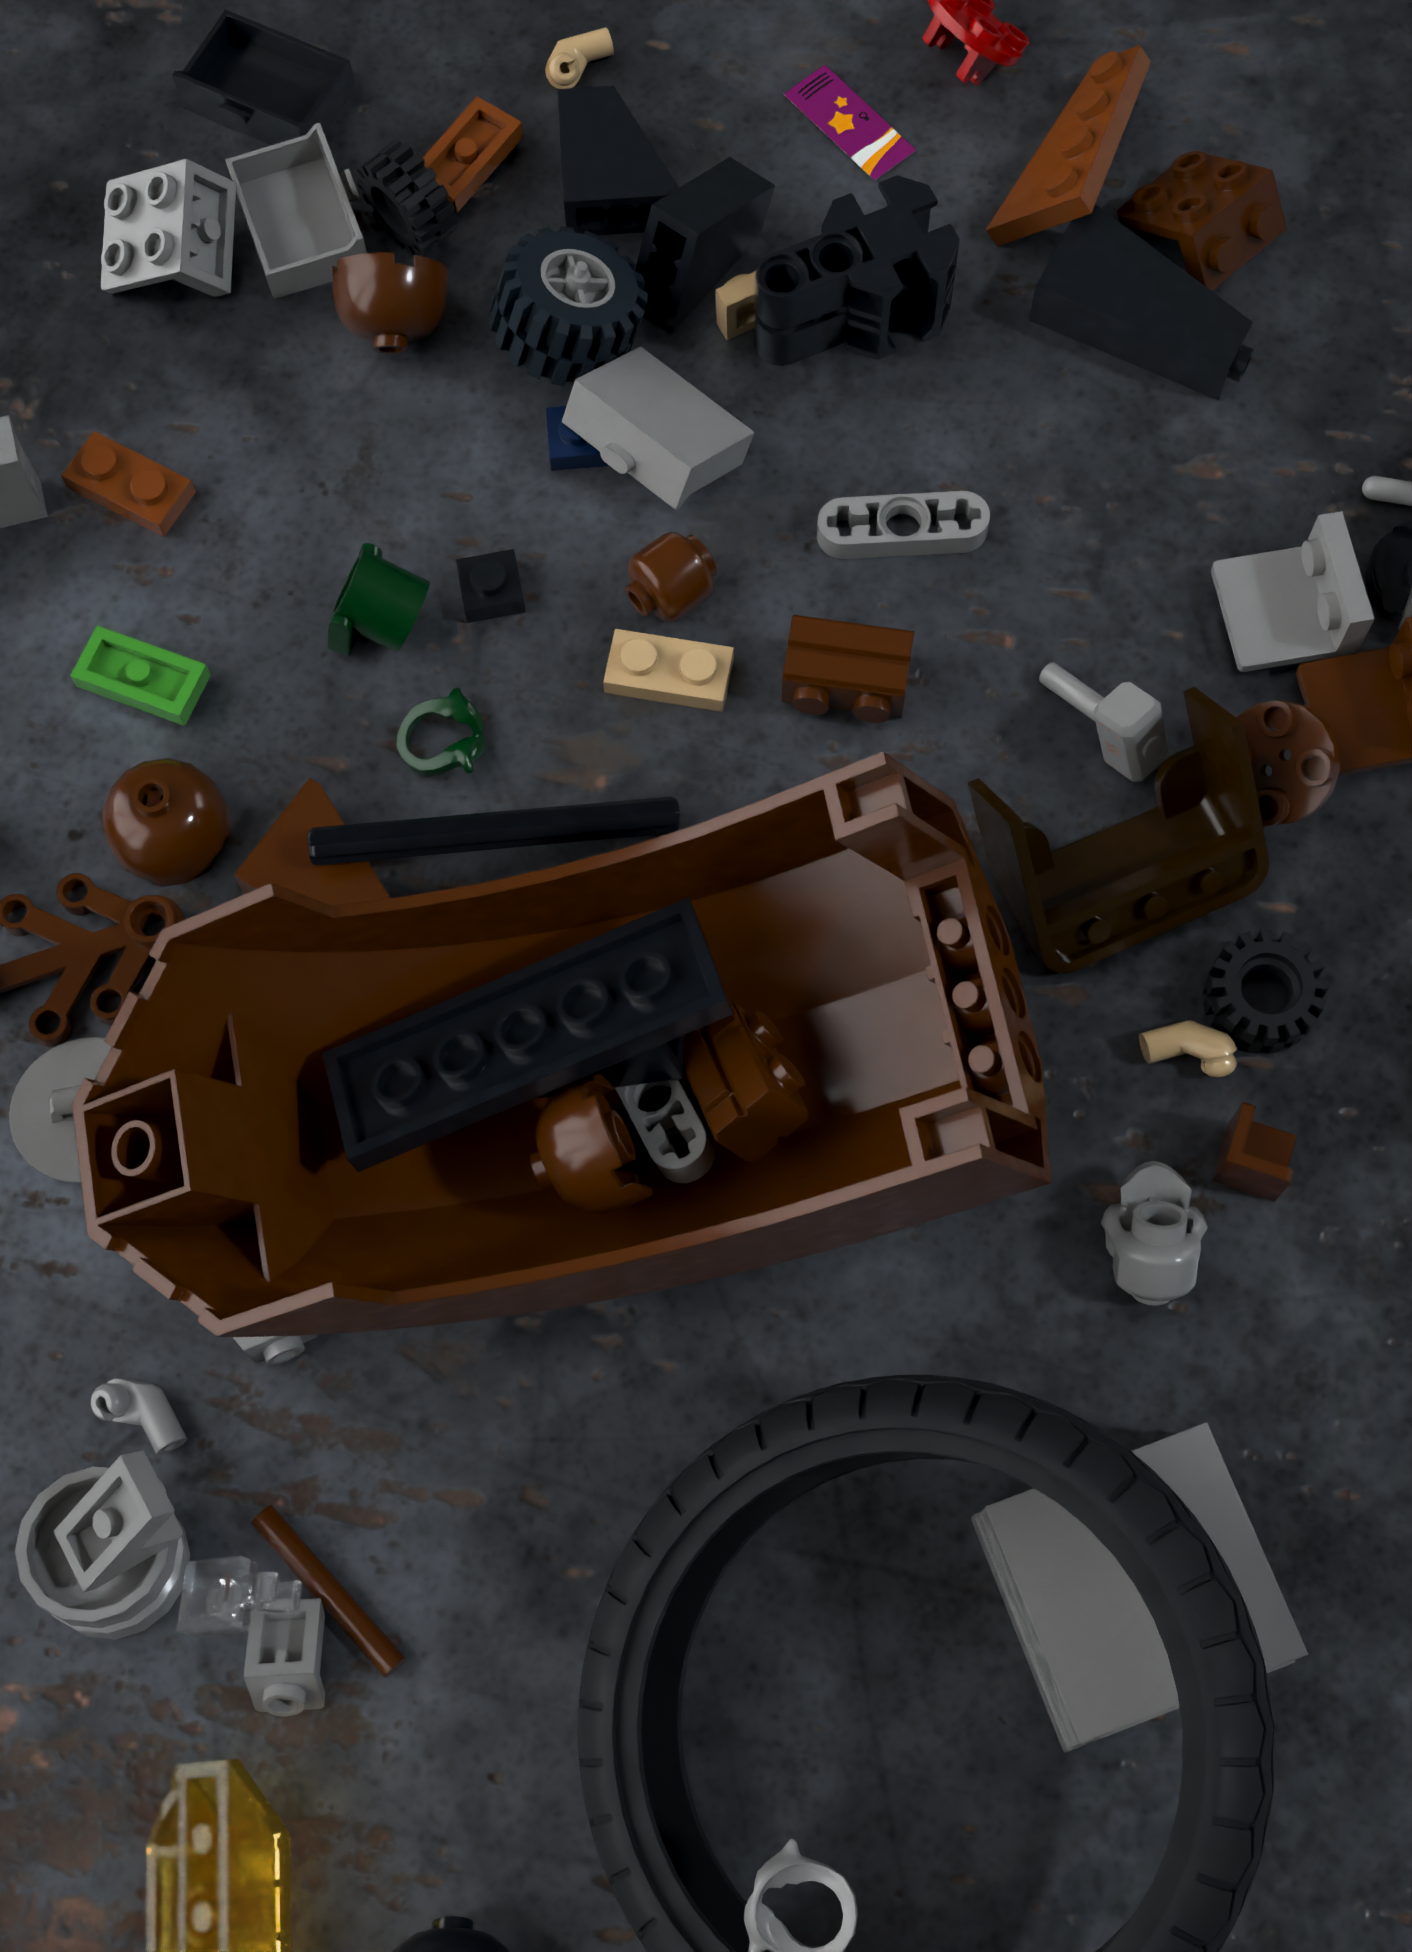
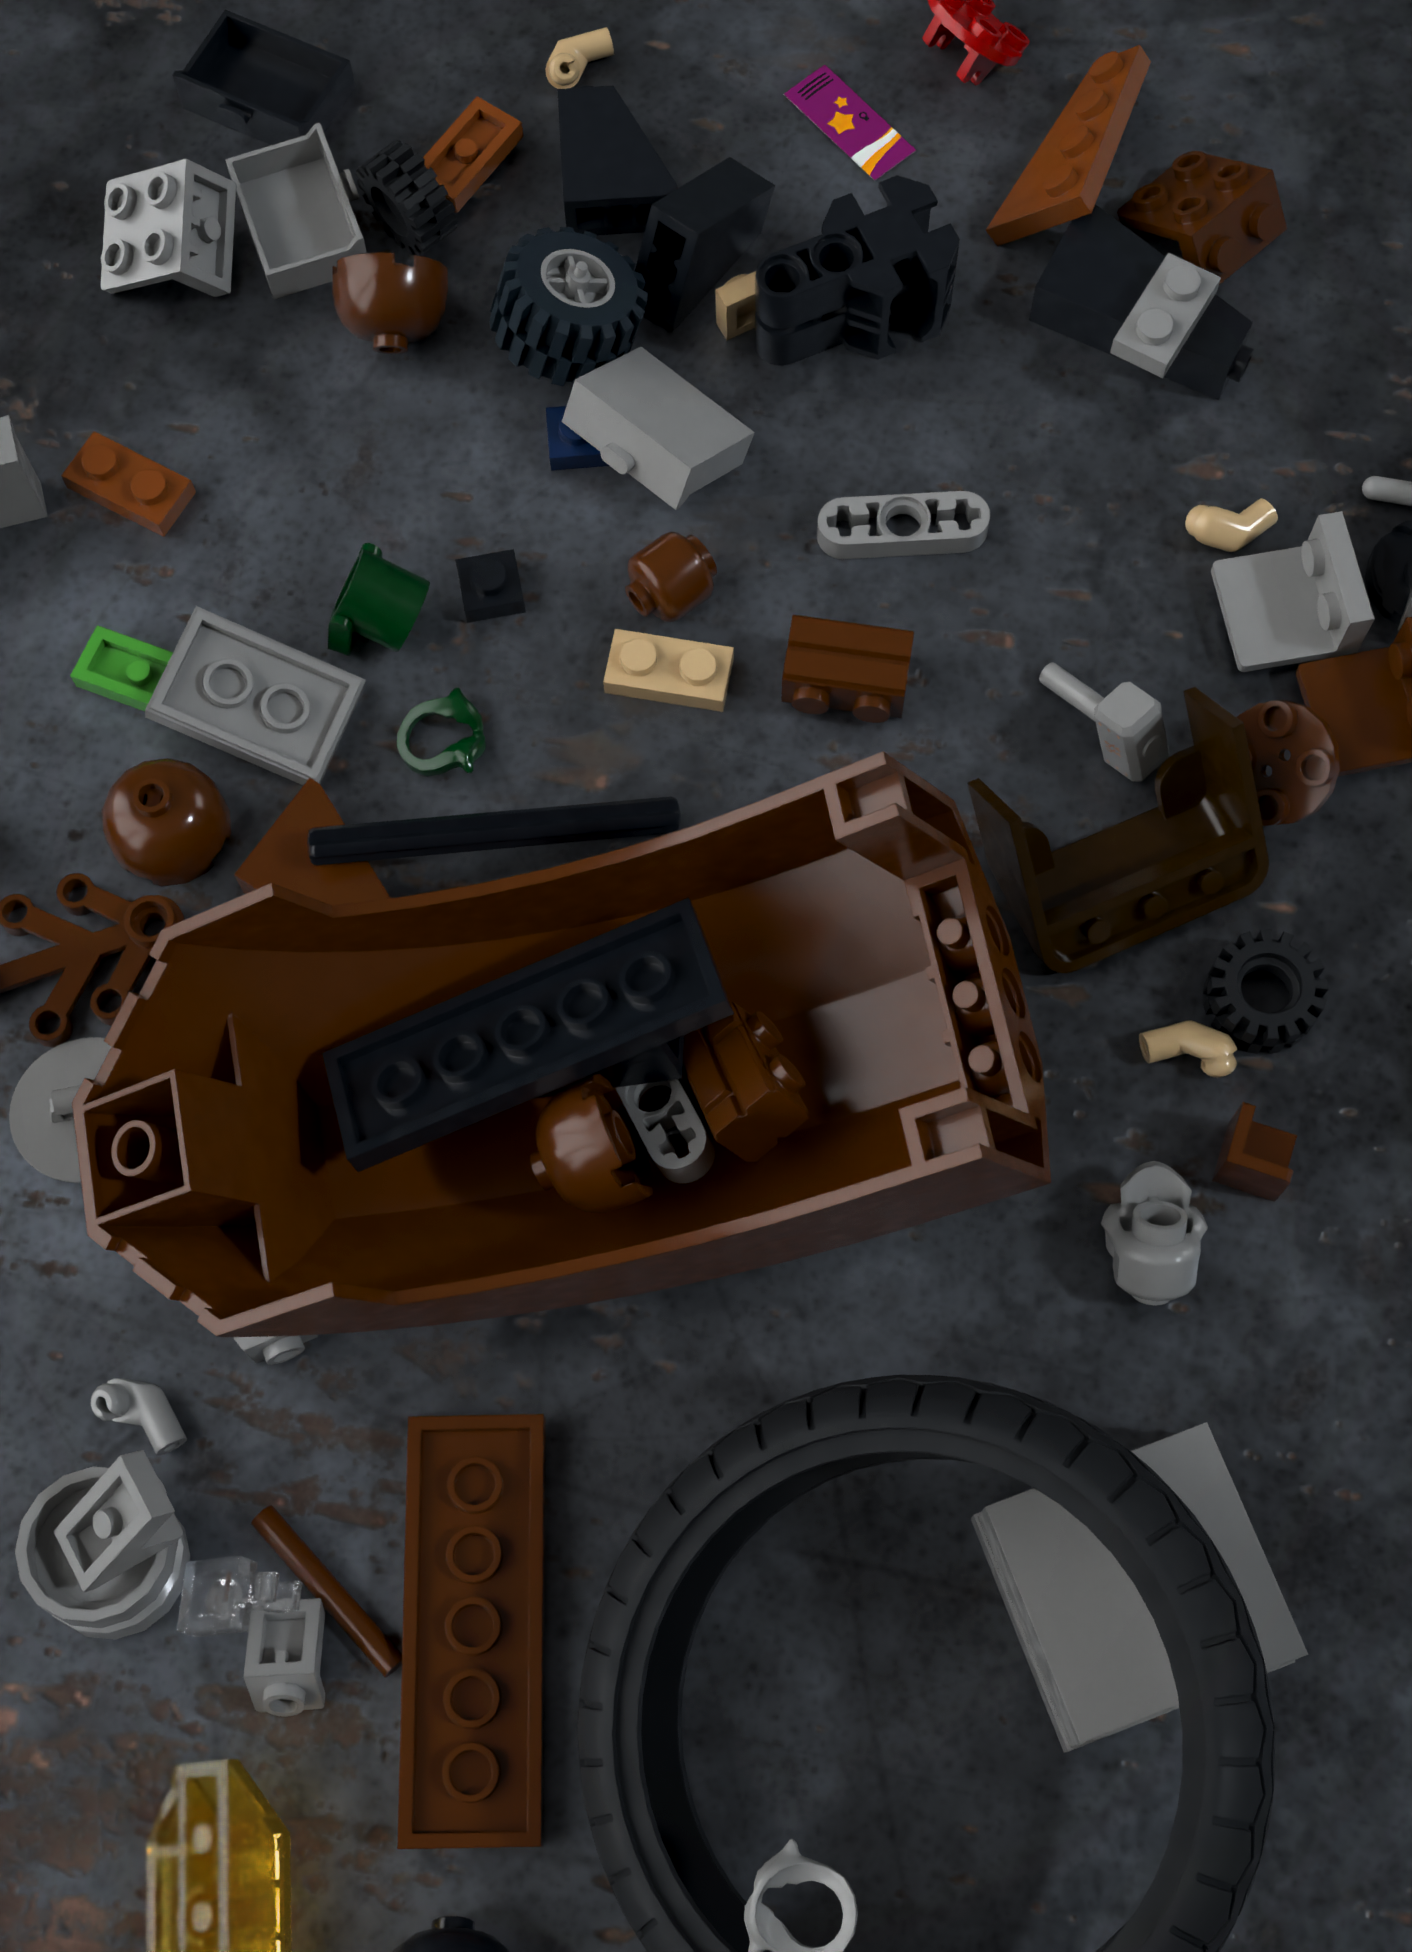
(255, 698): none -> light grey tile
(473, 1633): none -> reddish brown plate
(1165, 315): none -> light grey plate
(1228, 529): none -> tan arm

